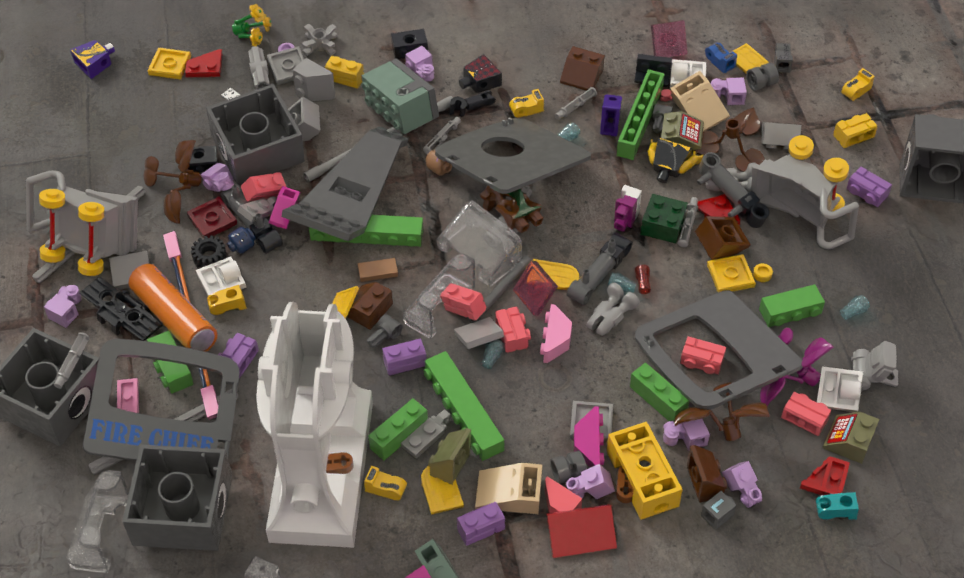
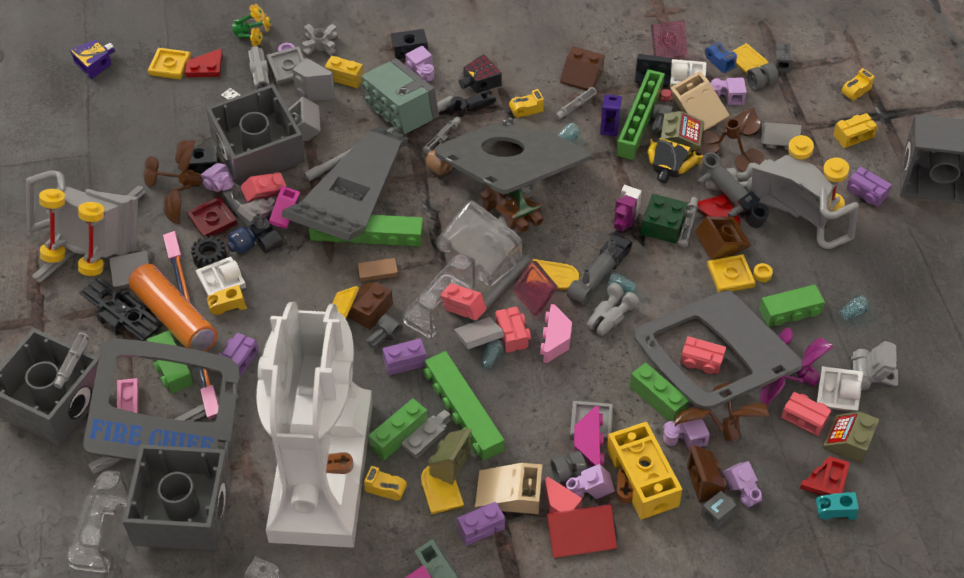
(62, 306): lavender brick -> none
(642, 275): clear red pin -> none

